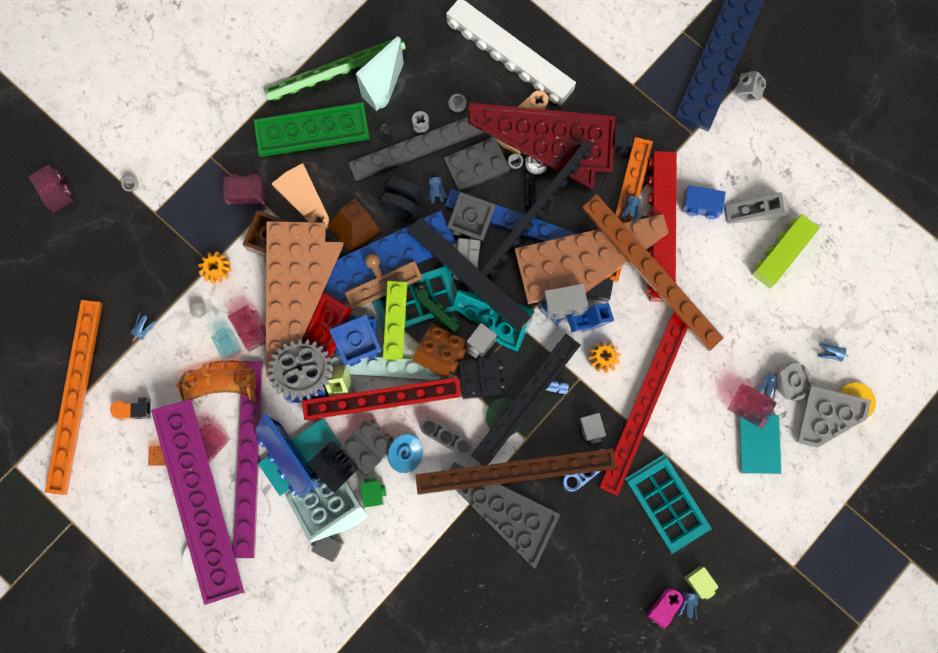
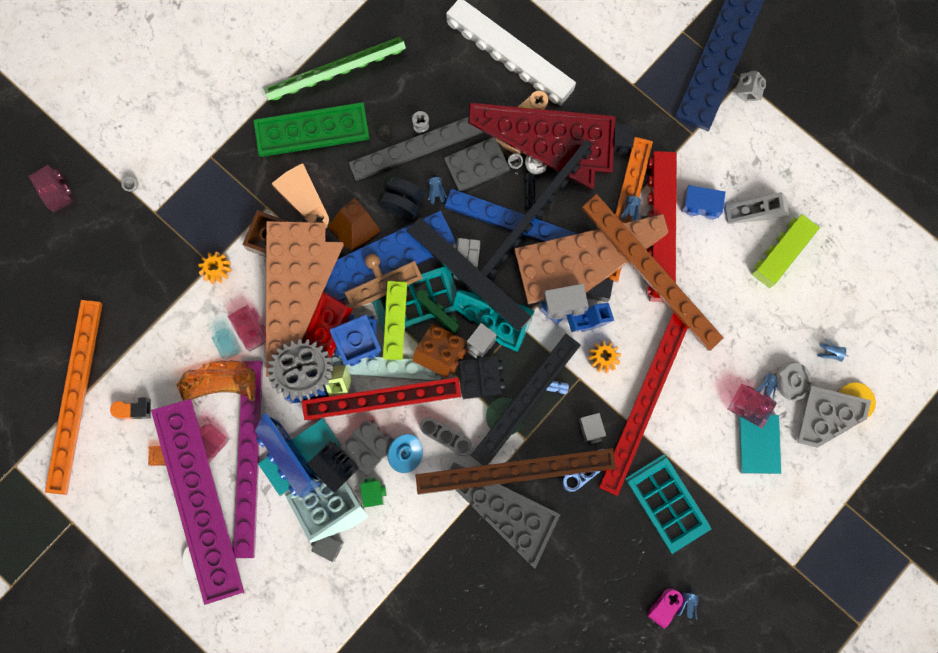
(137, 329): flat silver piece -> none
(198, 310): light grey hinge -> none
(244, 189): clear pink brick -> none
(381, 74): light aqua slope -> none
(457, 102): light grey plate -> none
(471, 217): dark grey plate -> none
(701, 583): yellowish green brick -> none

